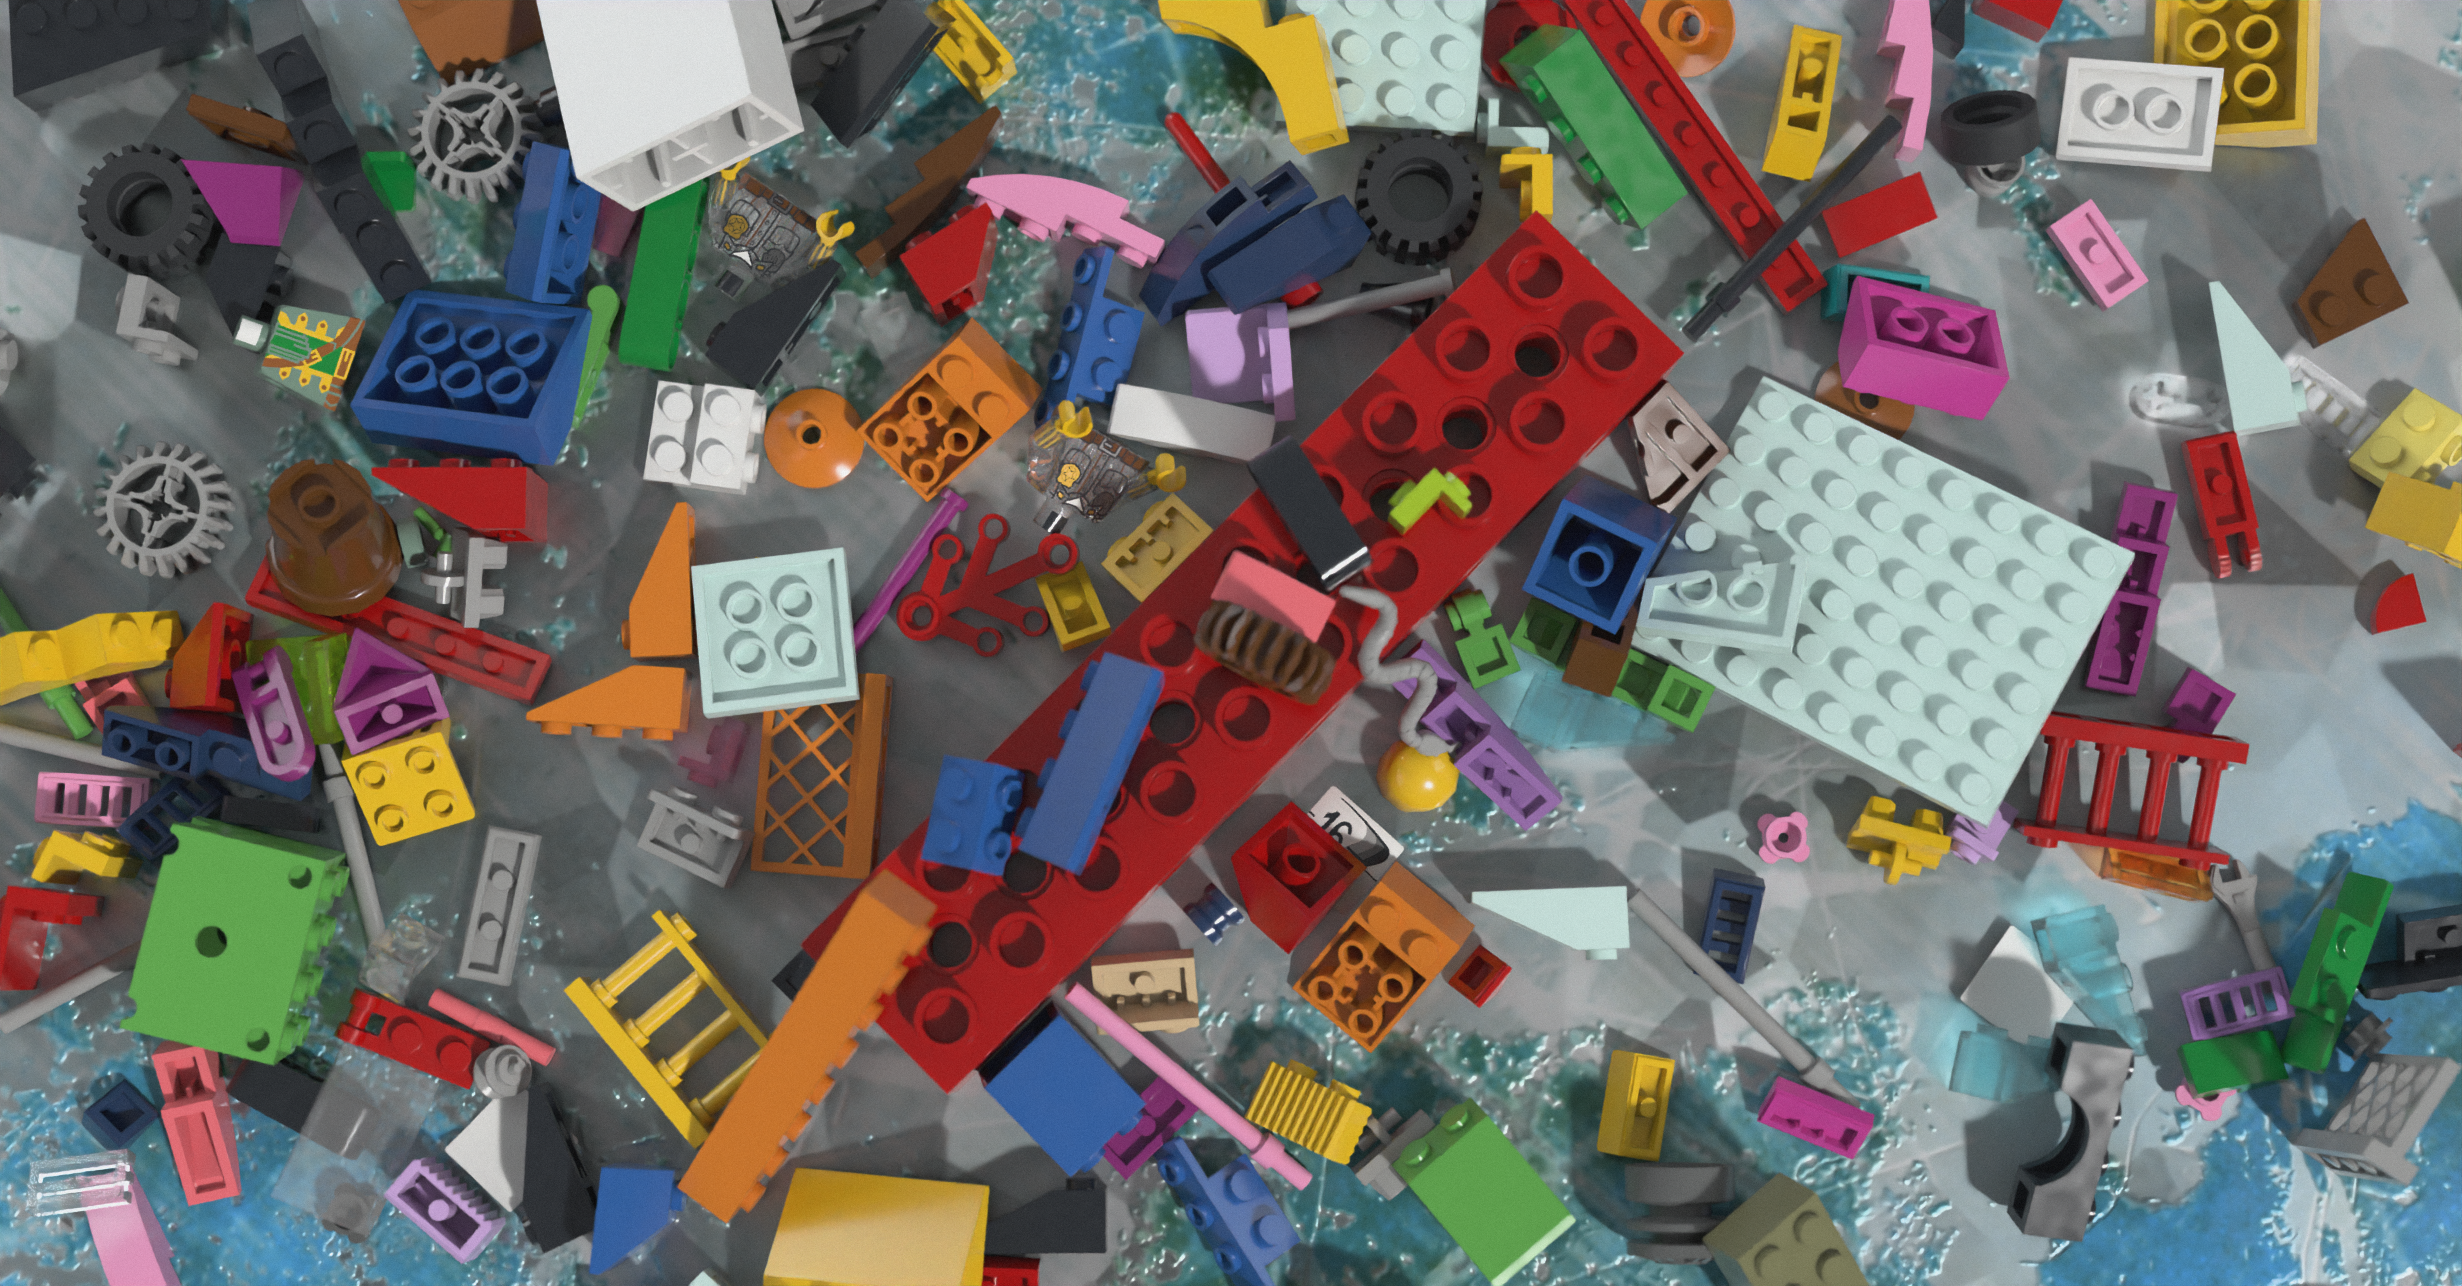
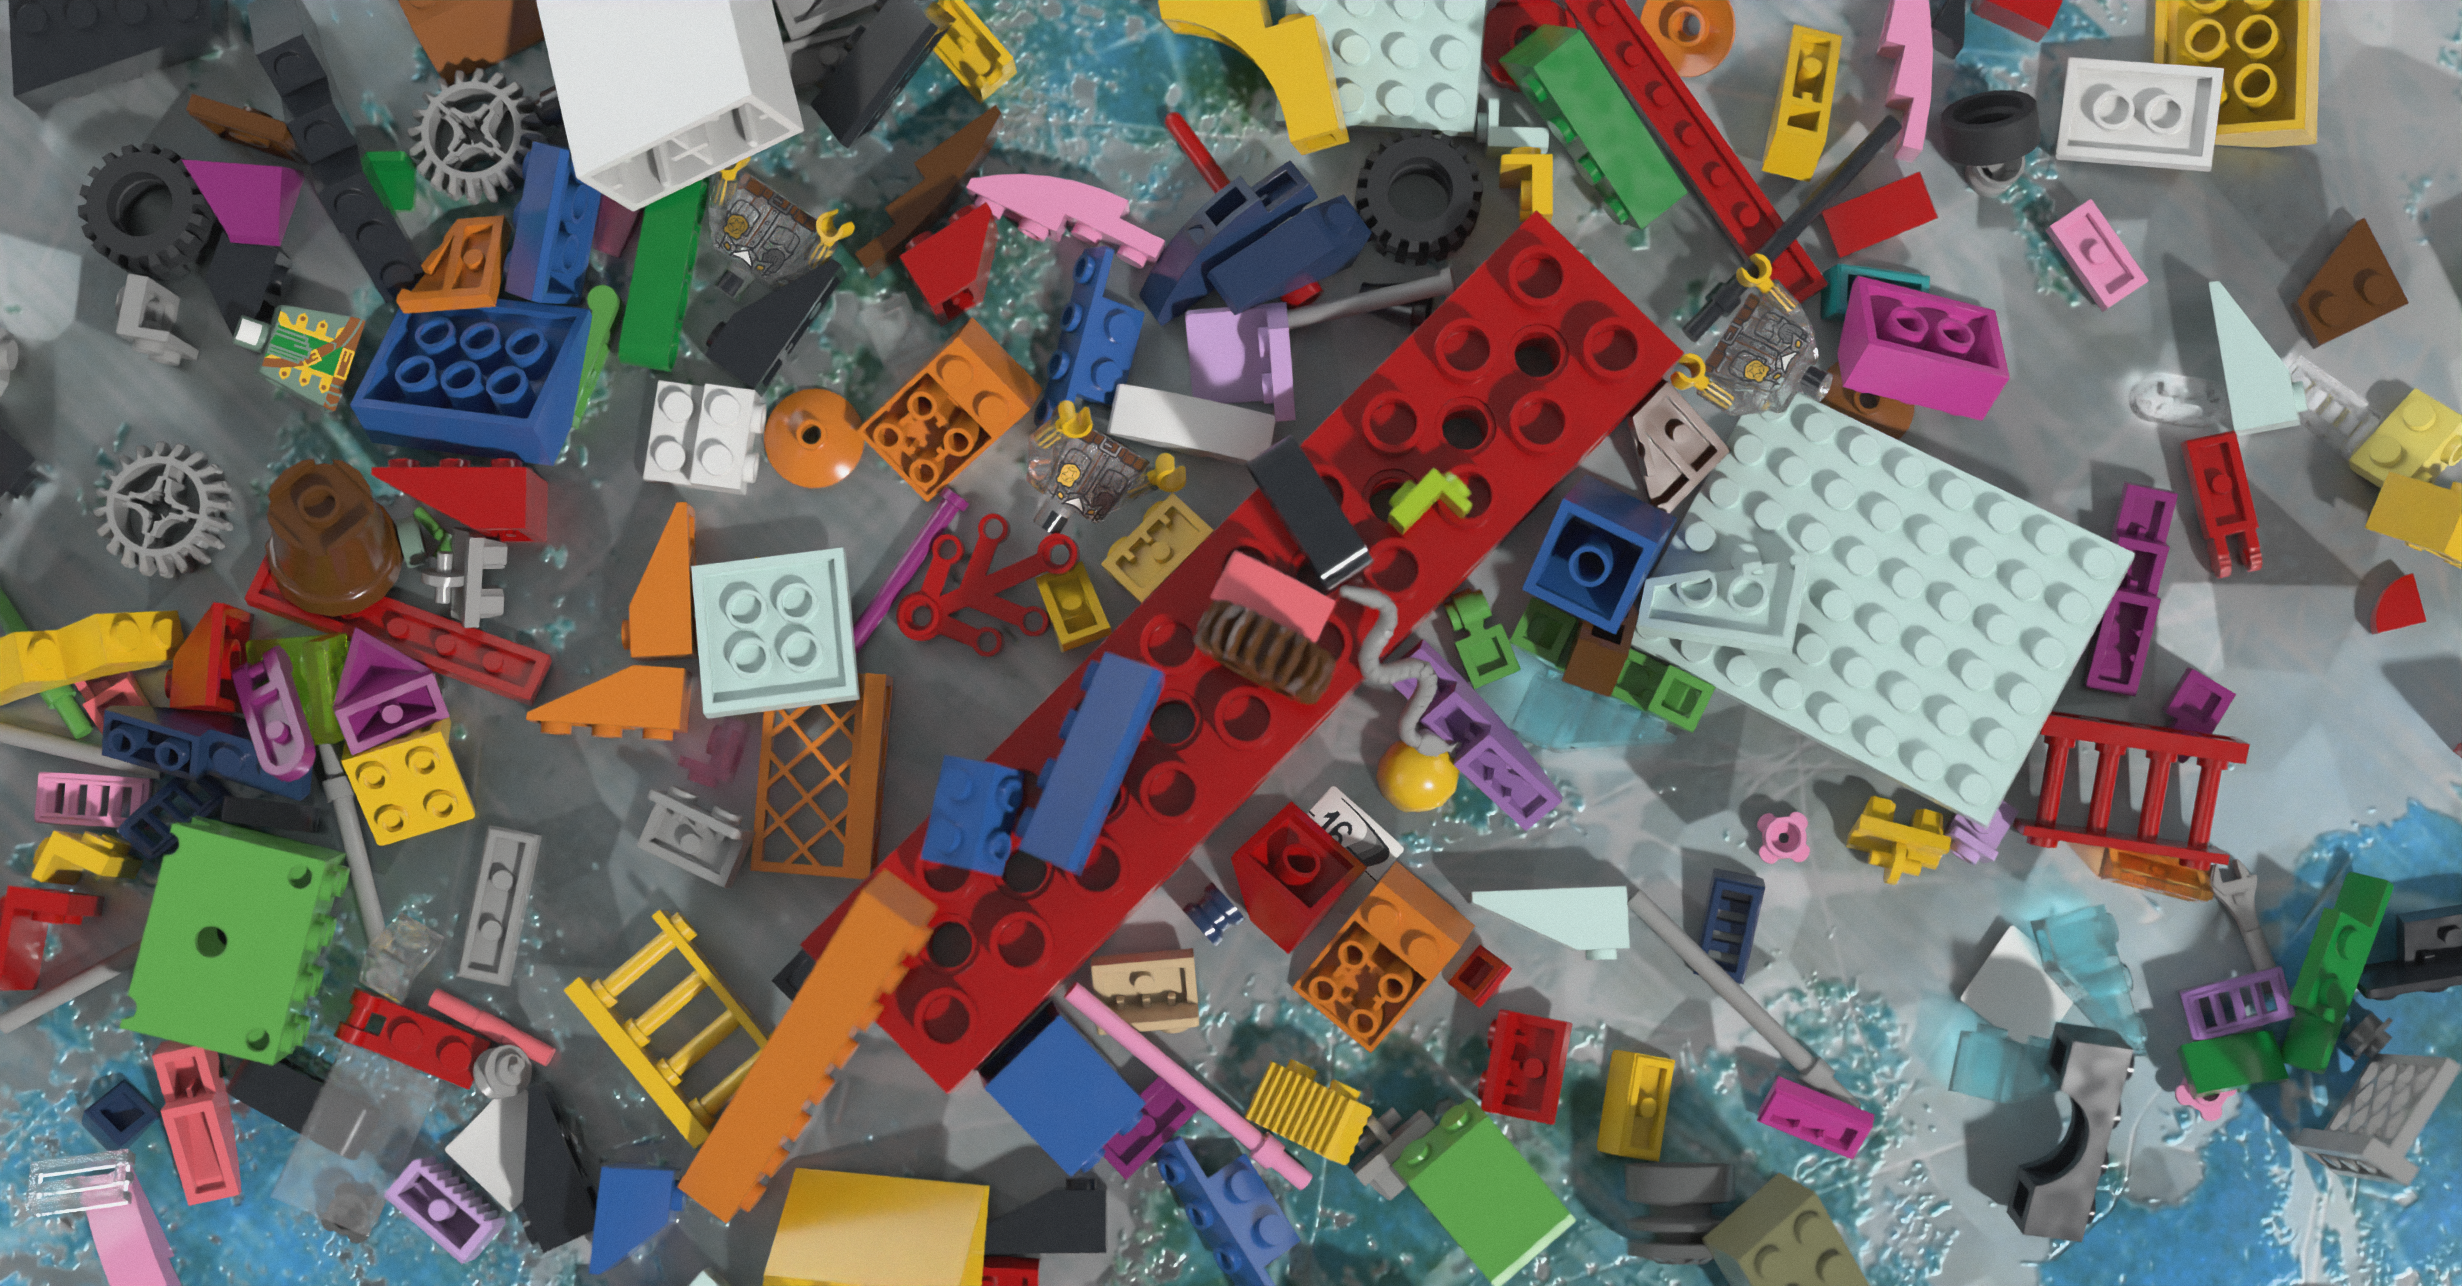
(463, 269): none -> orange wing
(1525, 1066): none -> red bracket
(1761, 355): none -> clear torso

